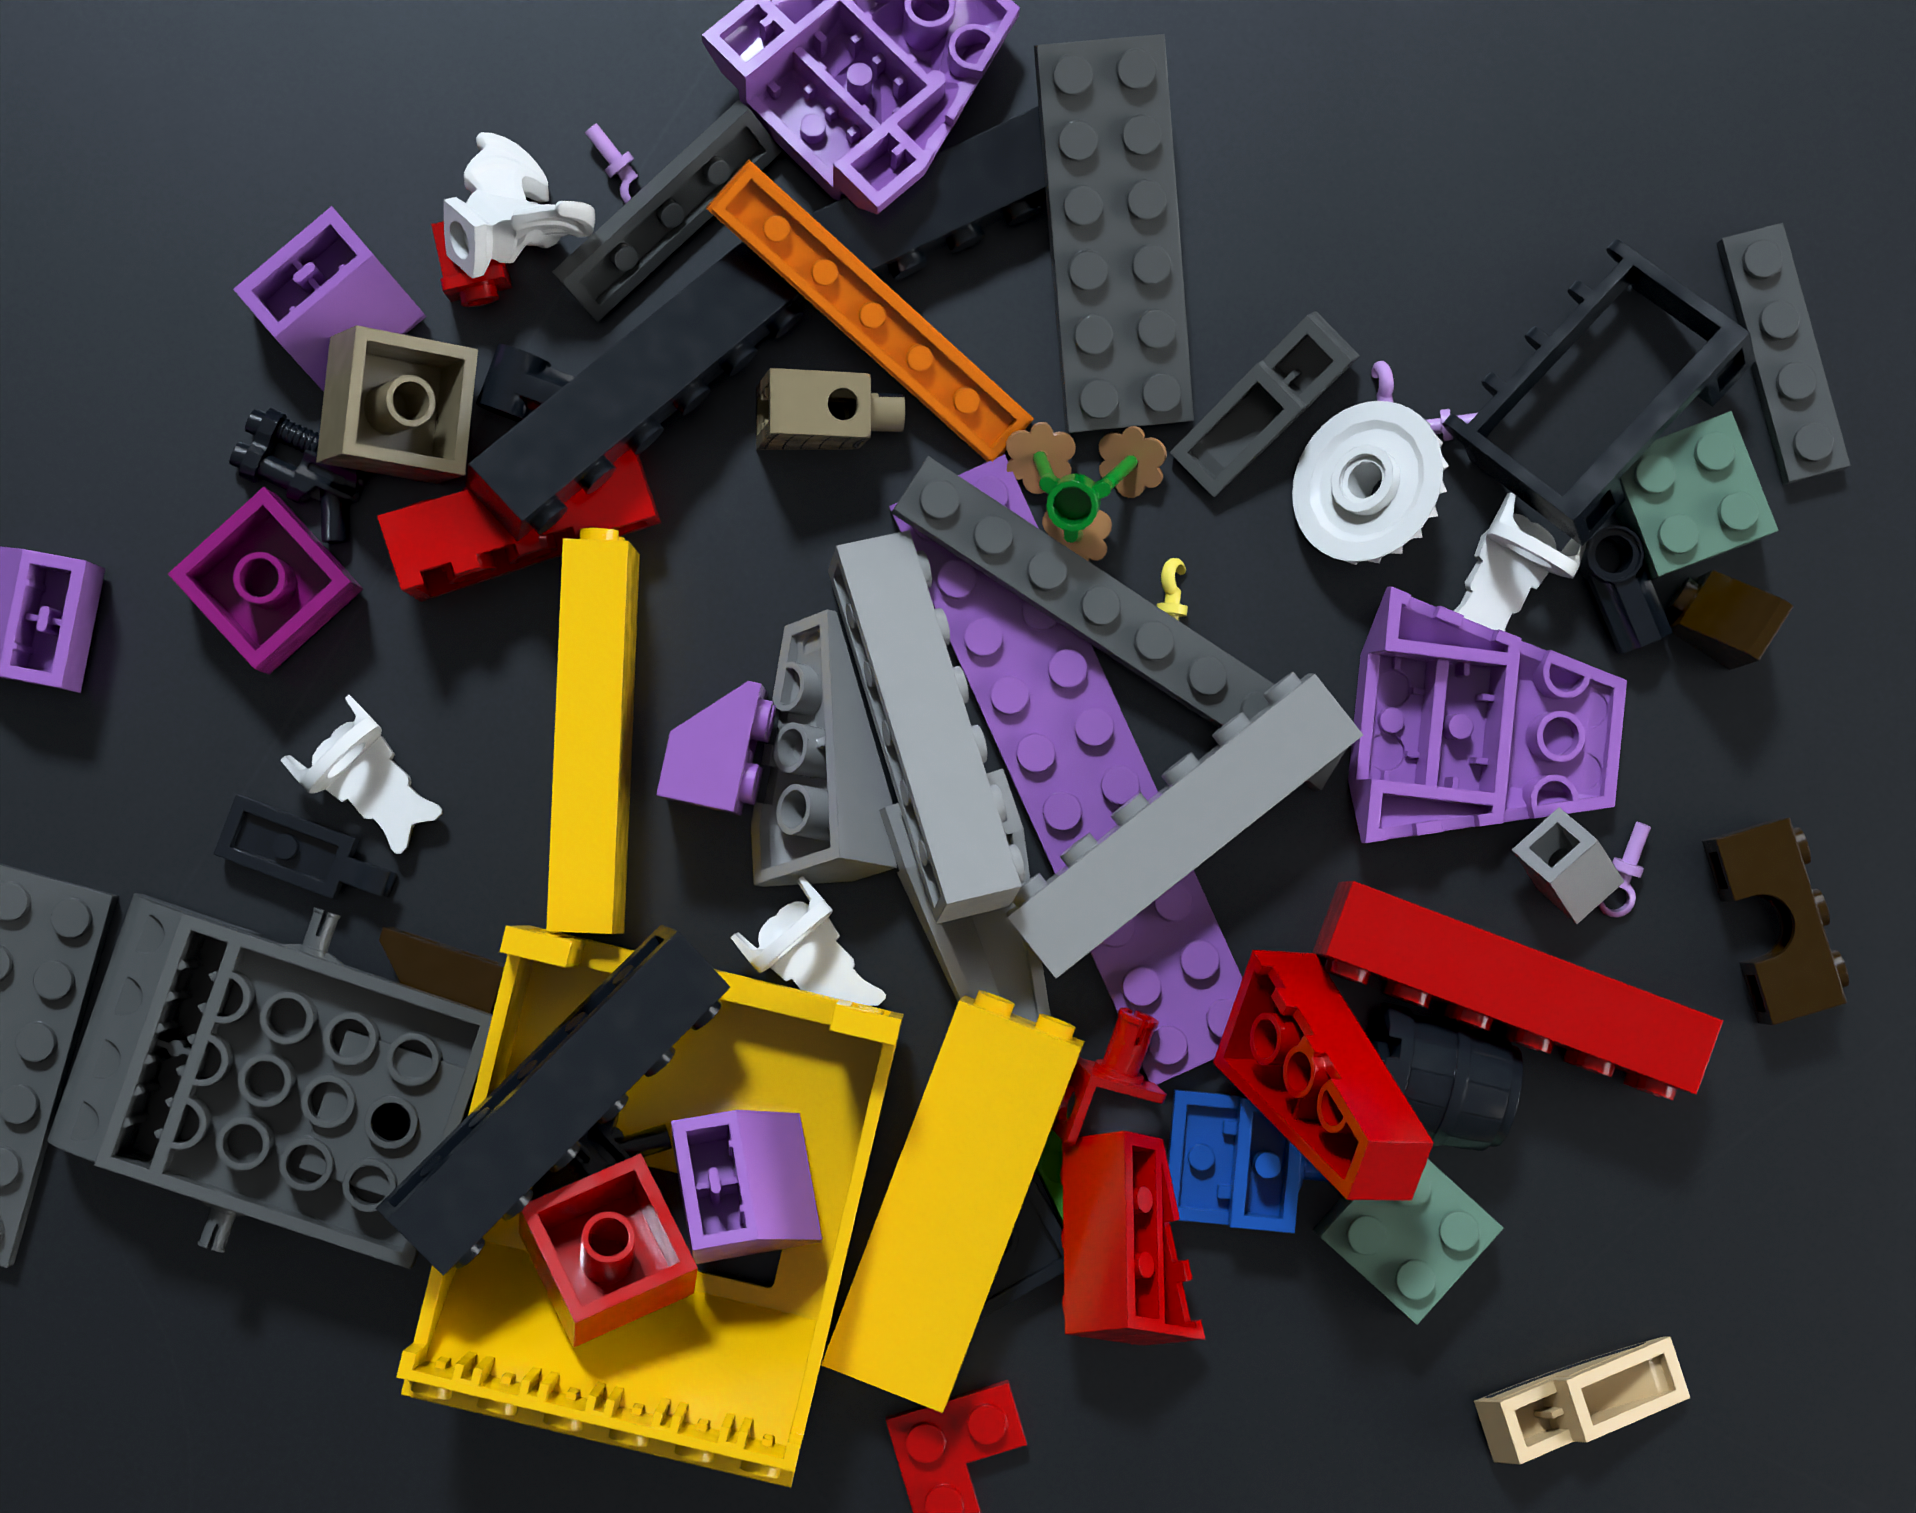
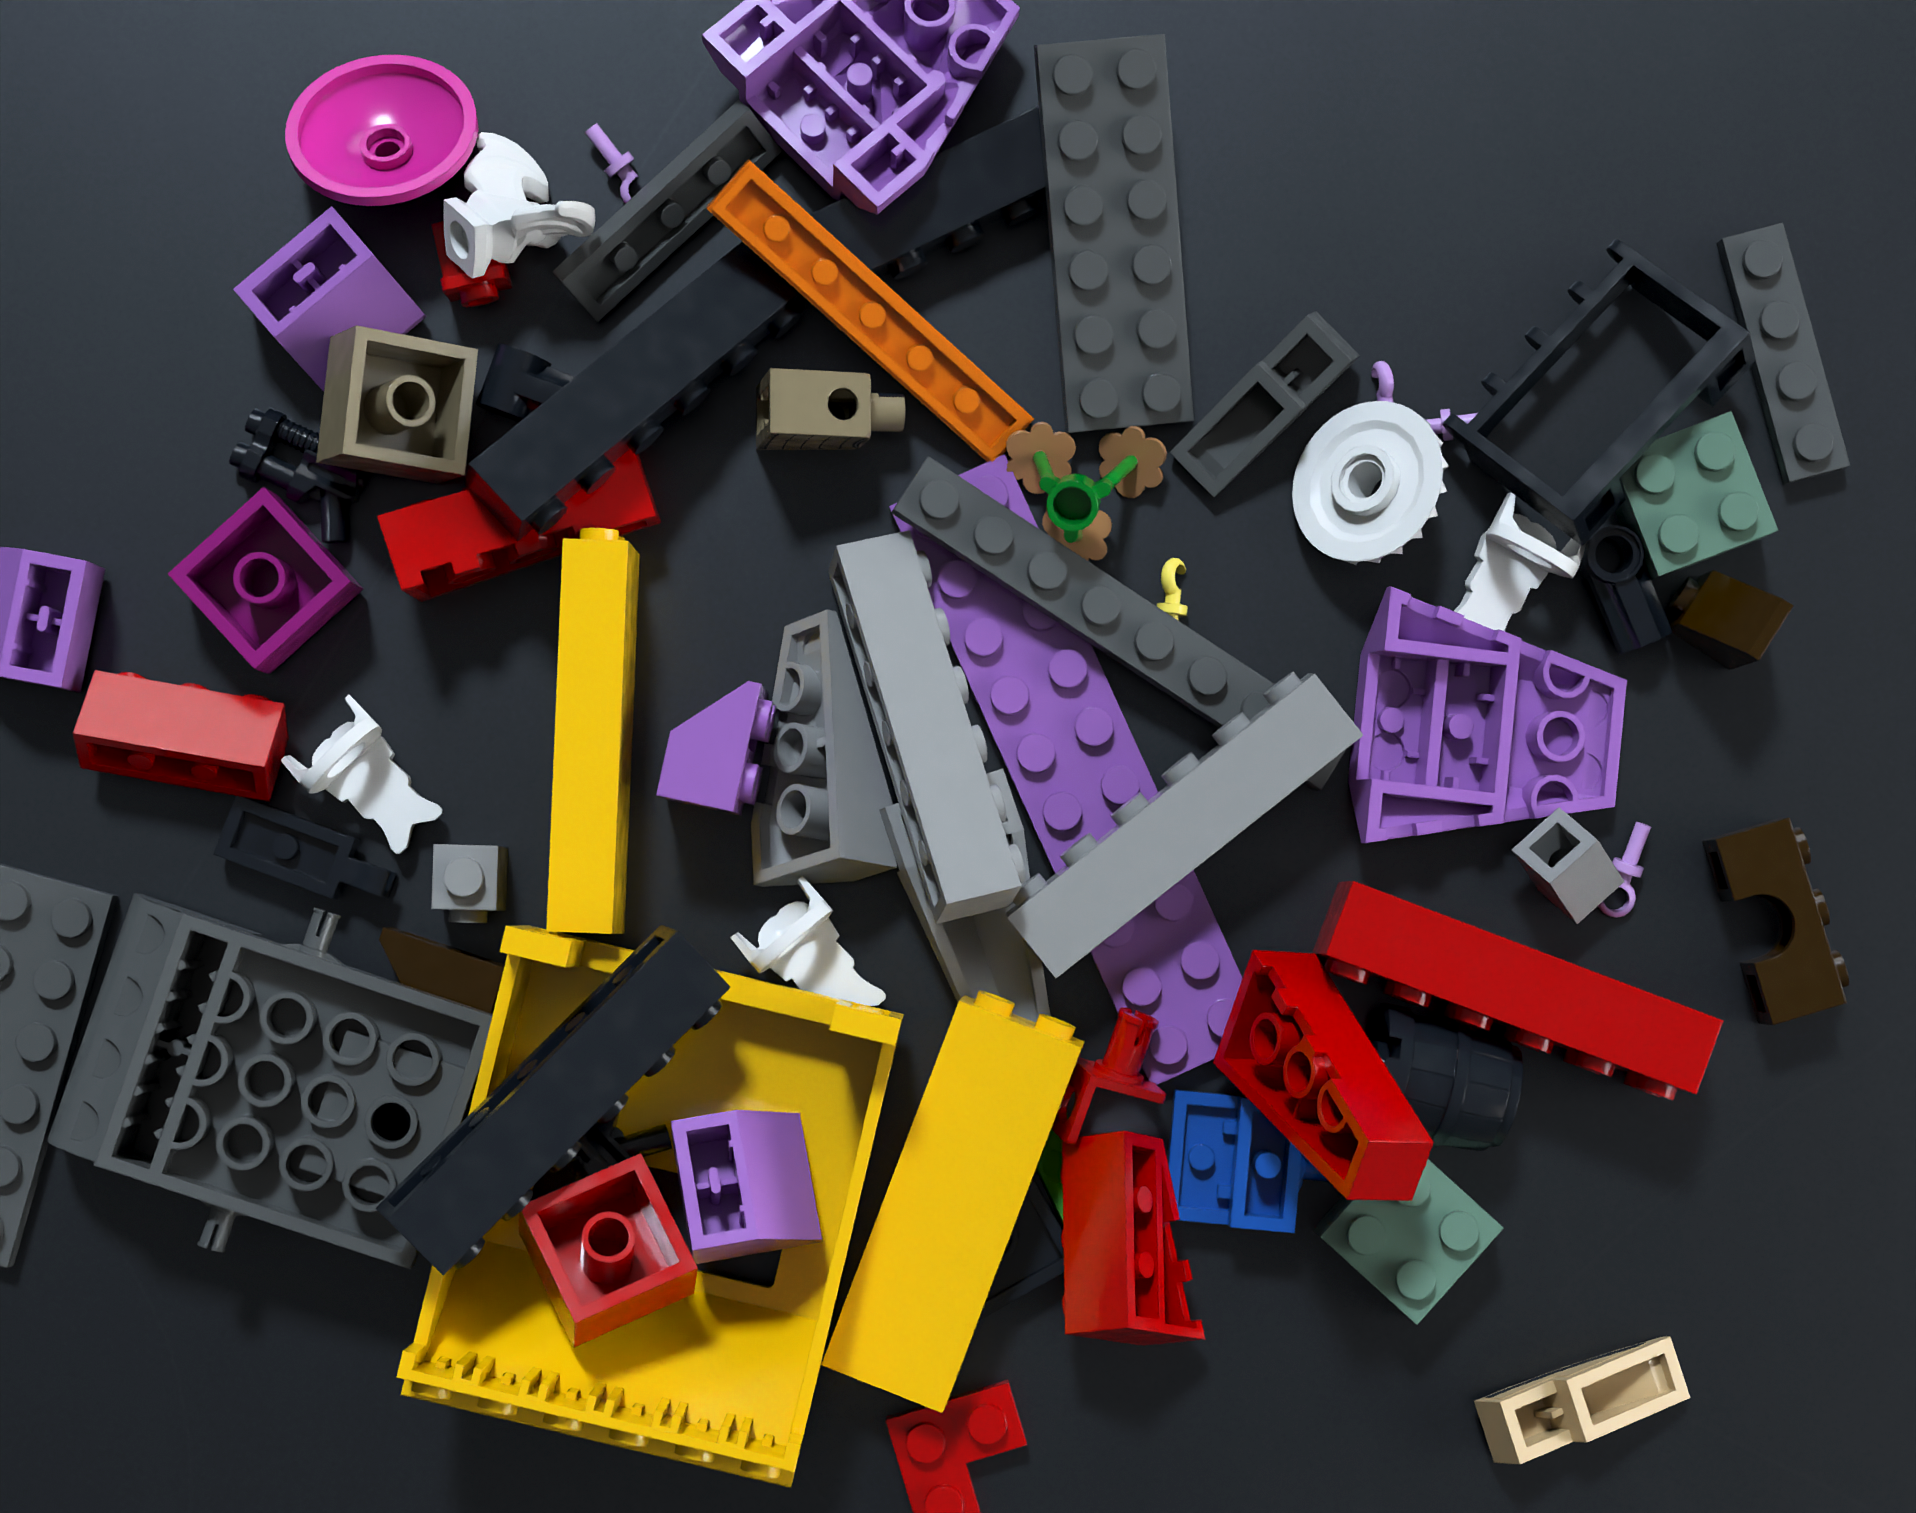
(181, 735): none -> brick
(381, 130): none -> dark pink dish
(469, 881): none -> light grey brick

